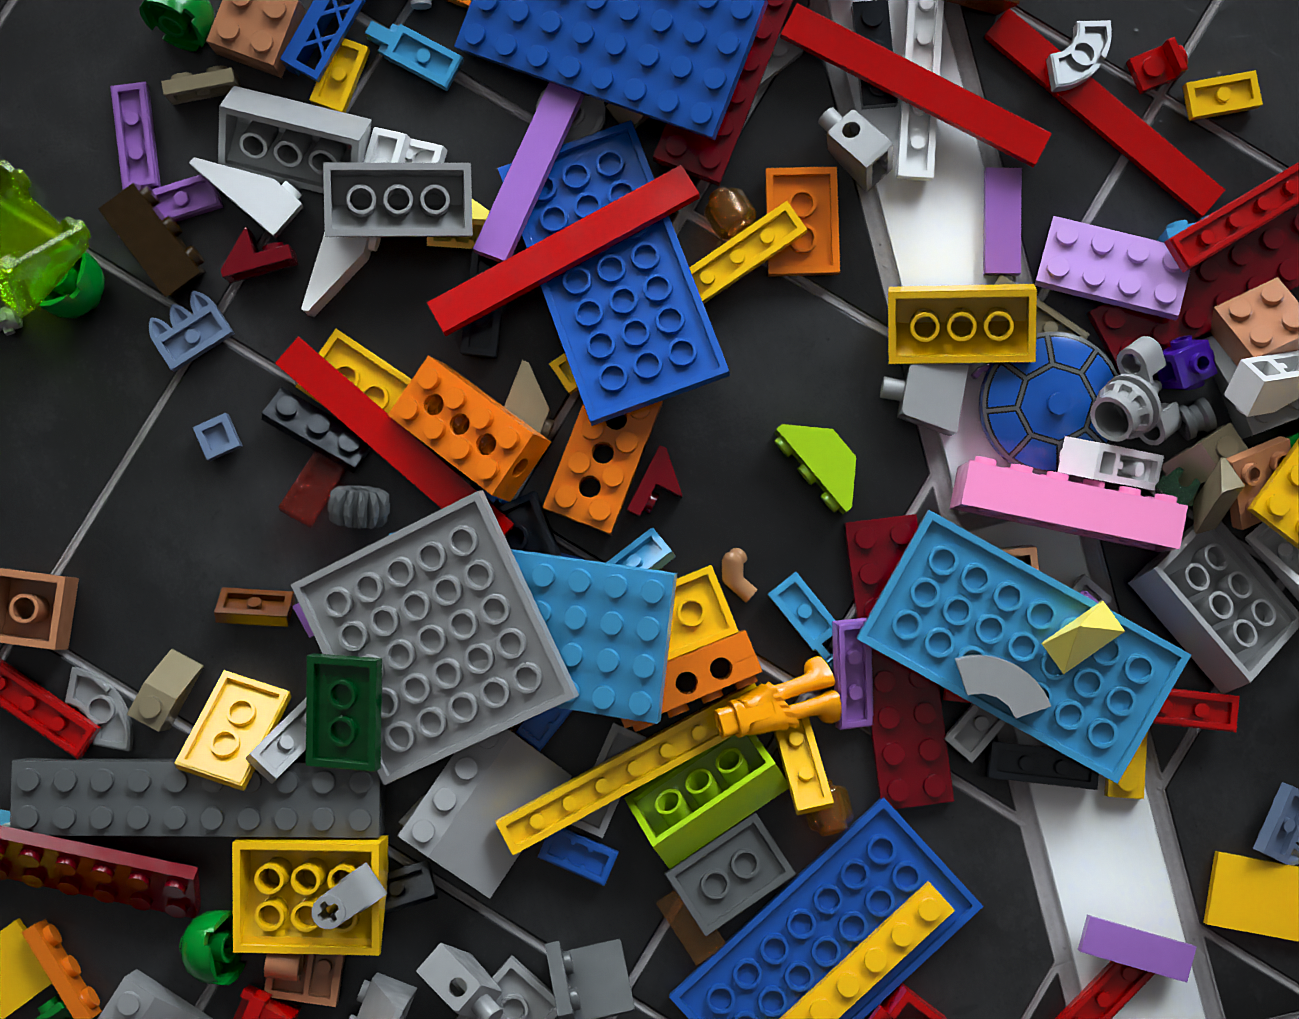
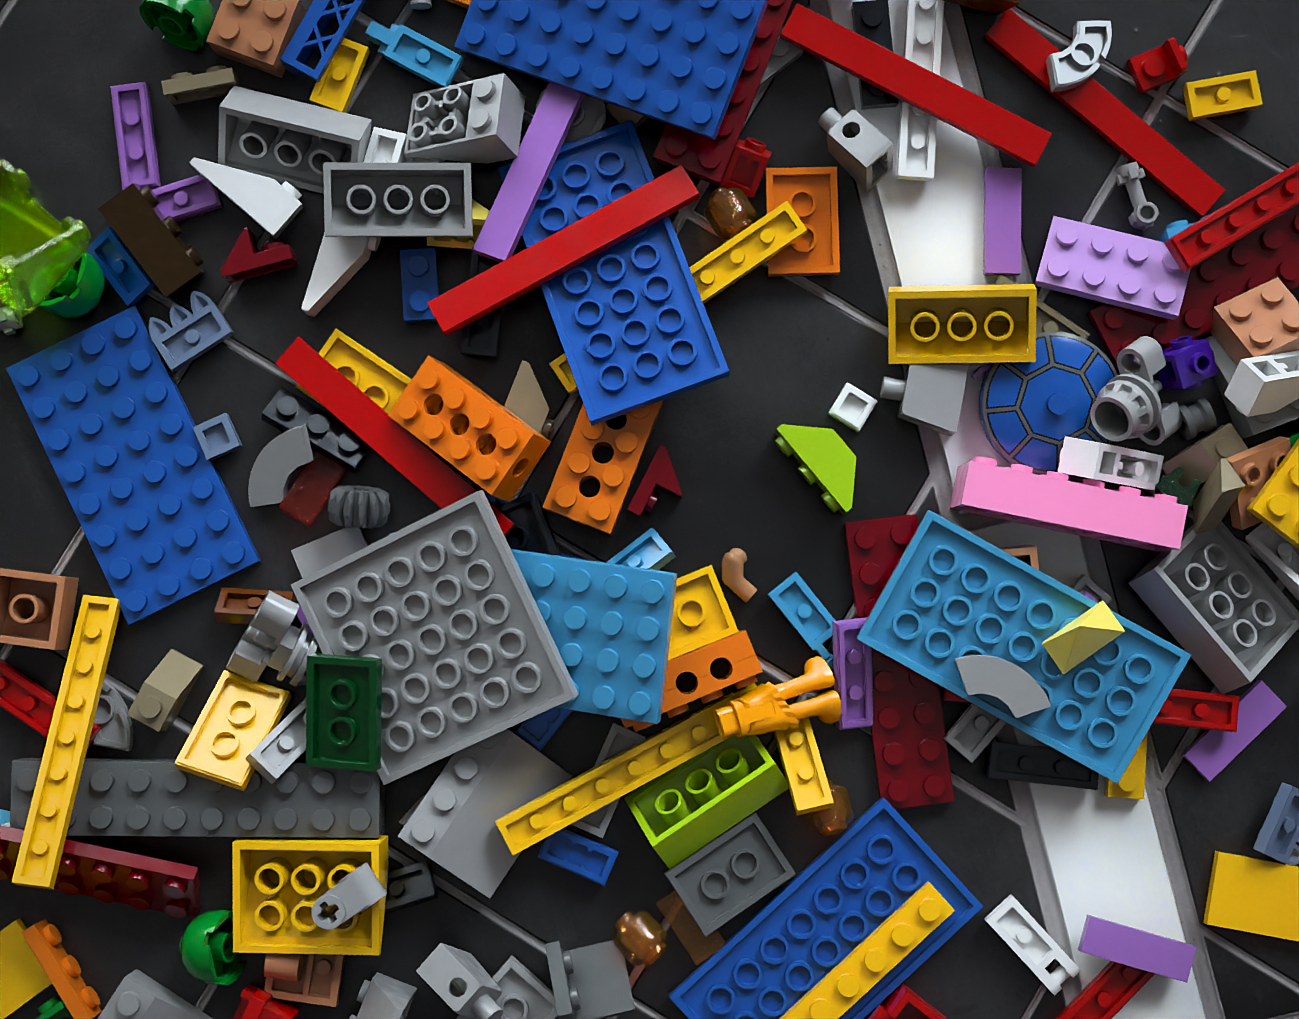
(67, 743): none -> yellow plate
(120, 267): none -> blue plate
(133, 465): none -> blue plate
(274, 643): none -> light grey beam
(276, 464): none -> light grey tile
(328, 550): none -> light grey tile
(419, 283): none -> blue plate
(467, 121): none -> light grey slope
(640, 938): none -> clear orange head
(747, 166): none -> red bracket
(852, 407): none -> white tile
(1031, 943): none -> white plate
(1144, 212): none -> light grey bar
(1216, 749): none -> medium lavender tile

